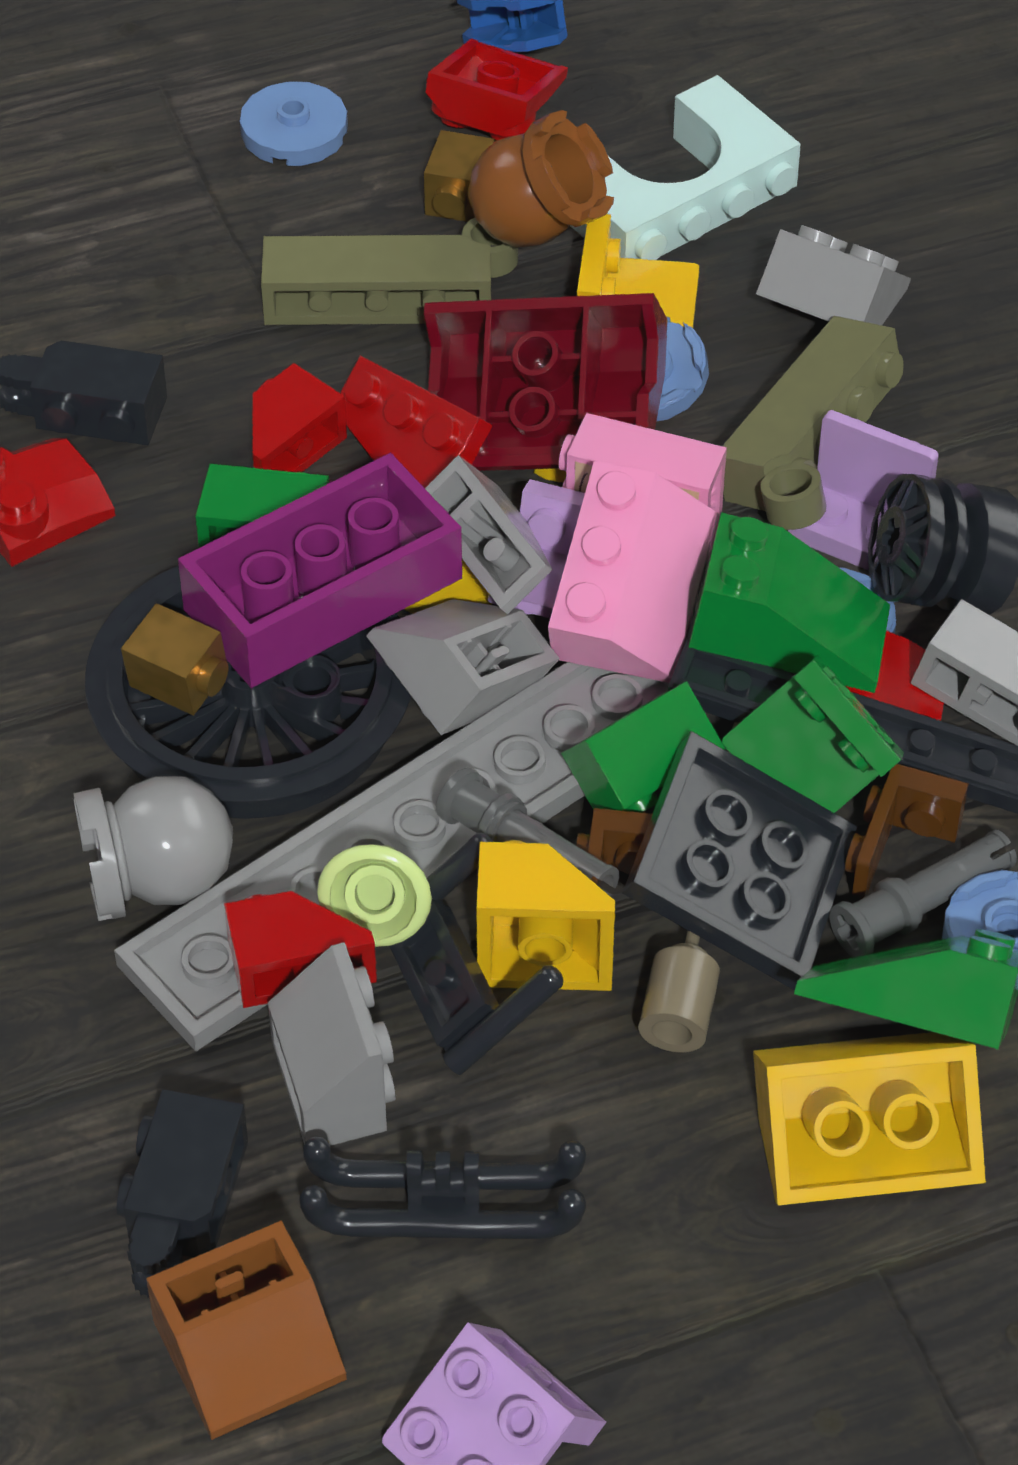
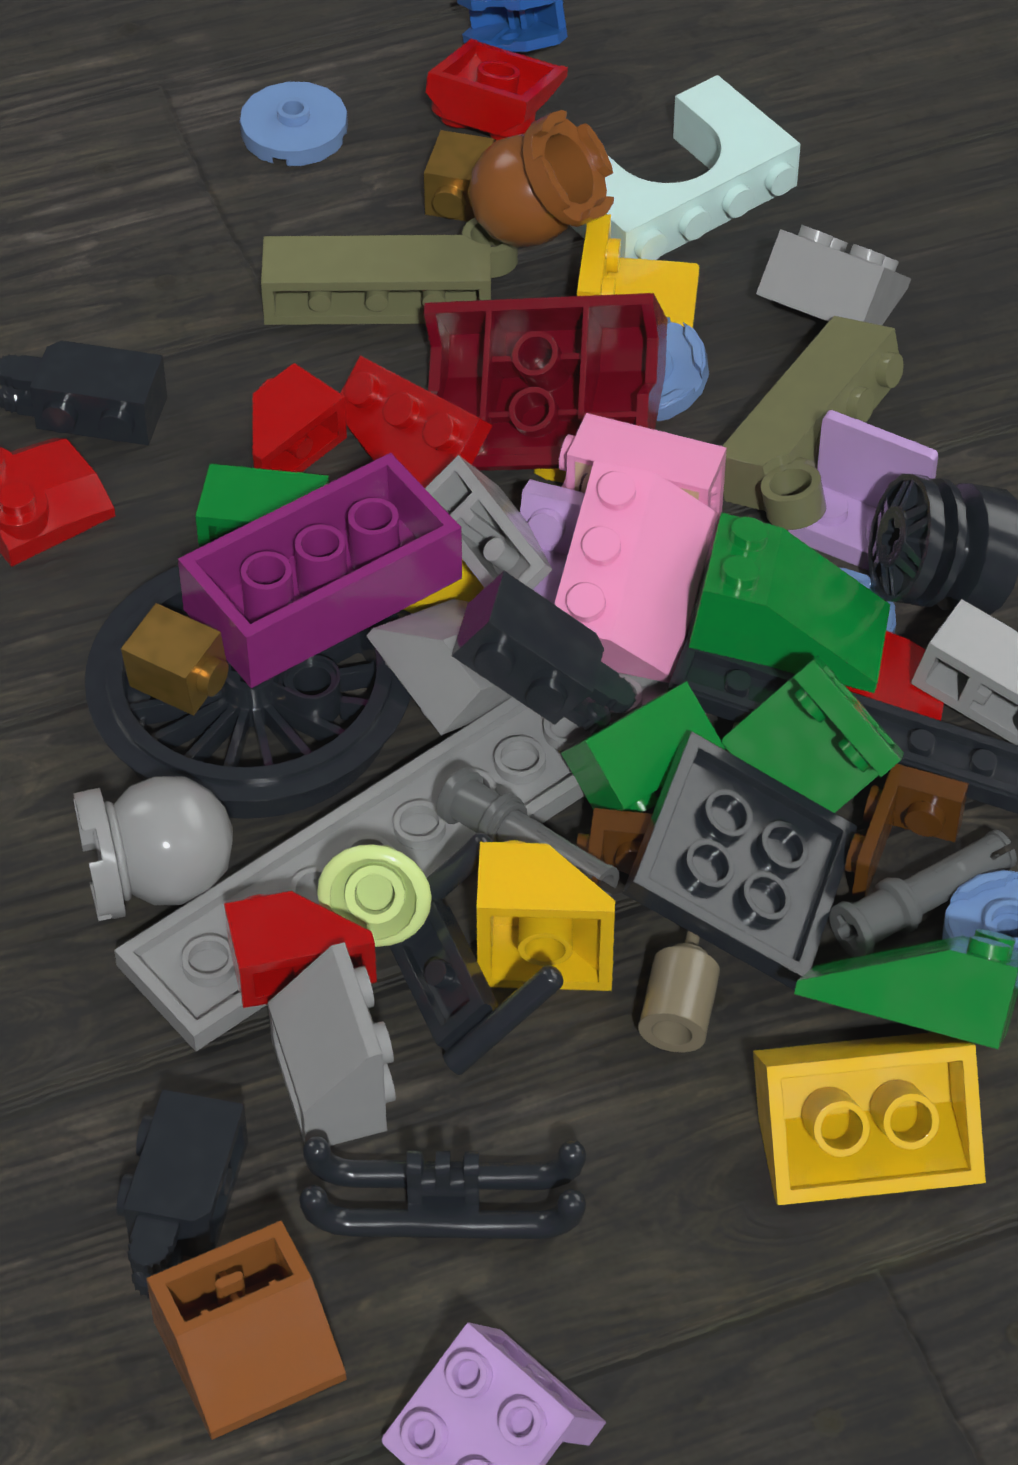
(540, 656): none -> black hinge

